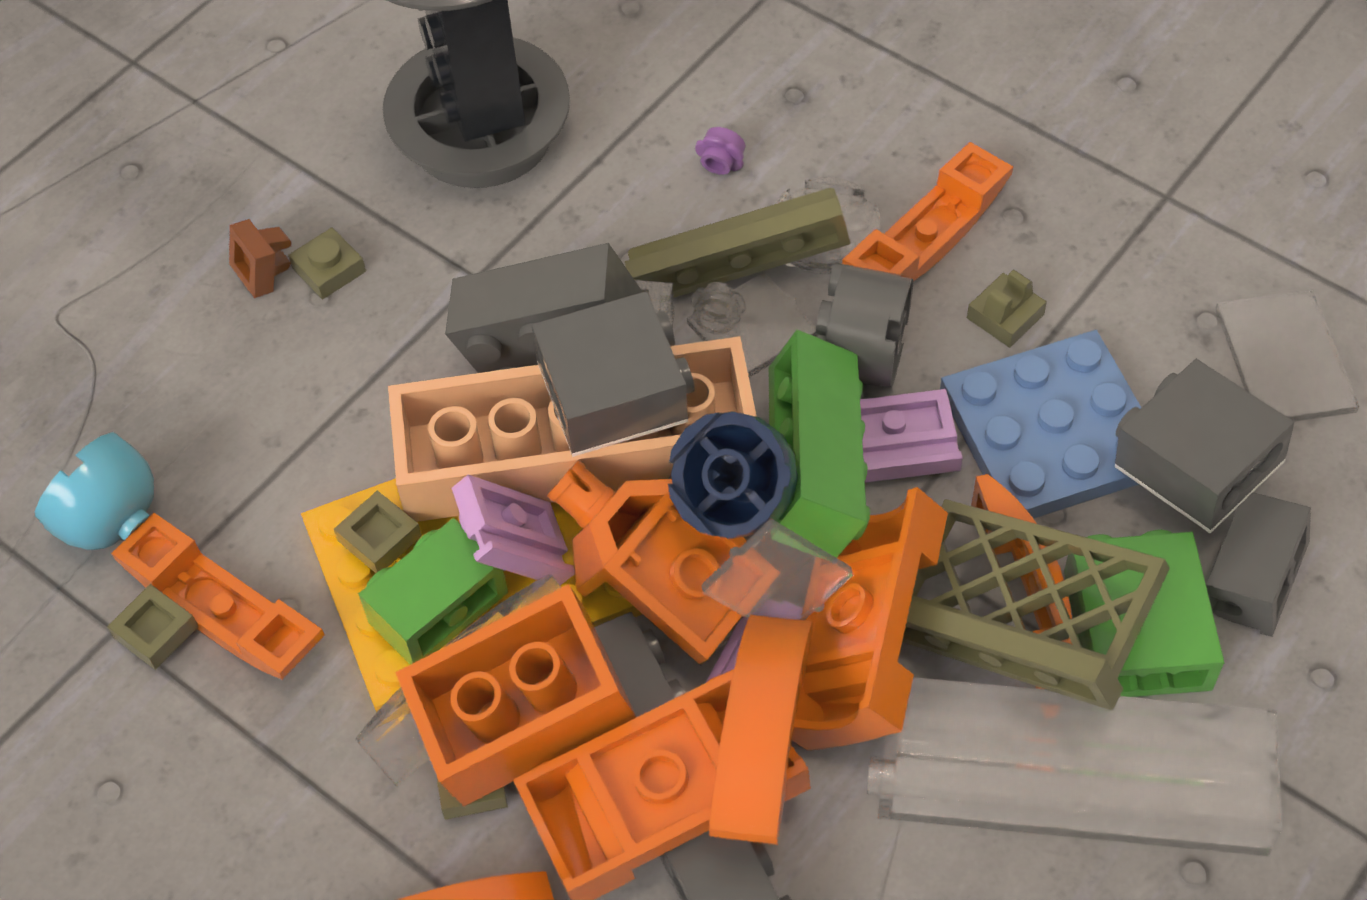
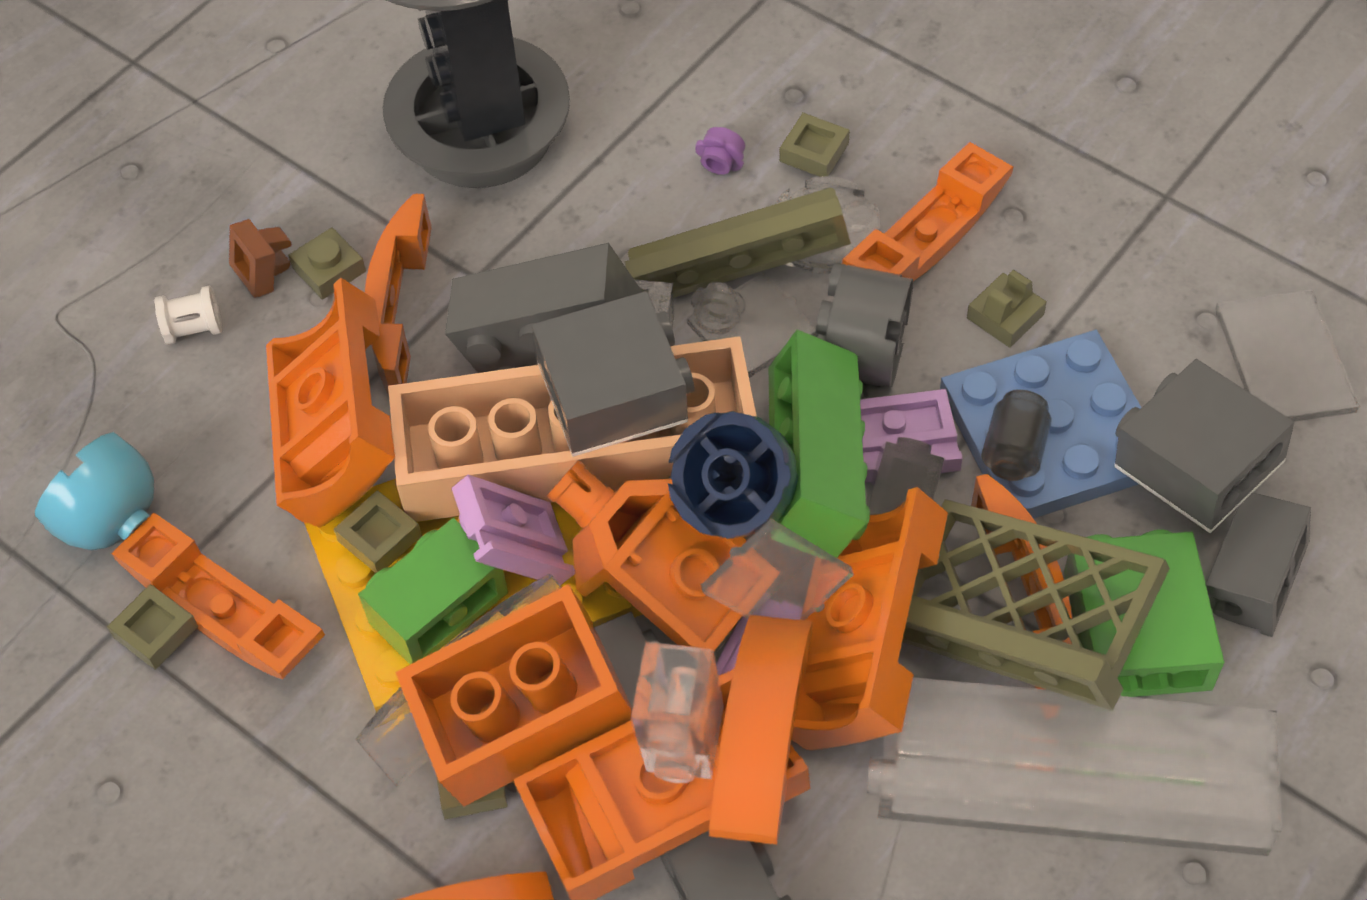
(169, 311): none -> white bush
(323, 422): none -> orange piece
(400, 247): none -> orange slope
(678, 711): none -> clear brick
(814, 145): none -> olive plate
(902, 468): none -> clear smoke brick
(1017, 435): none -> clear smoke brick

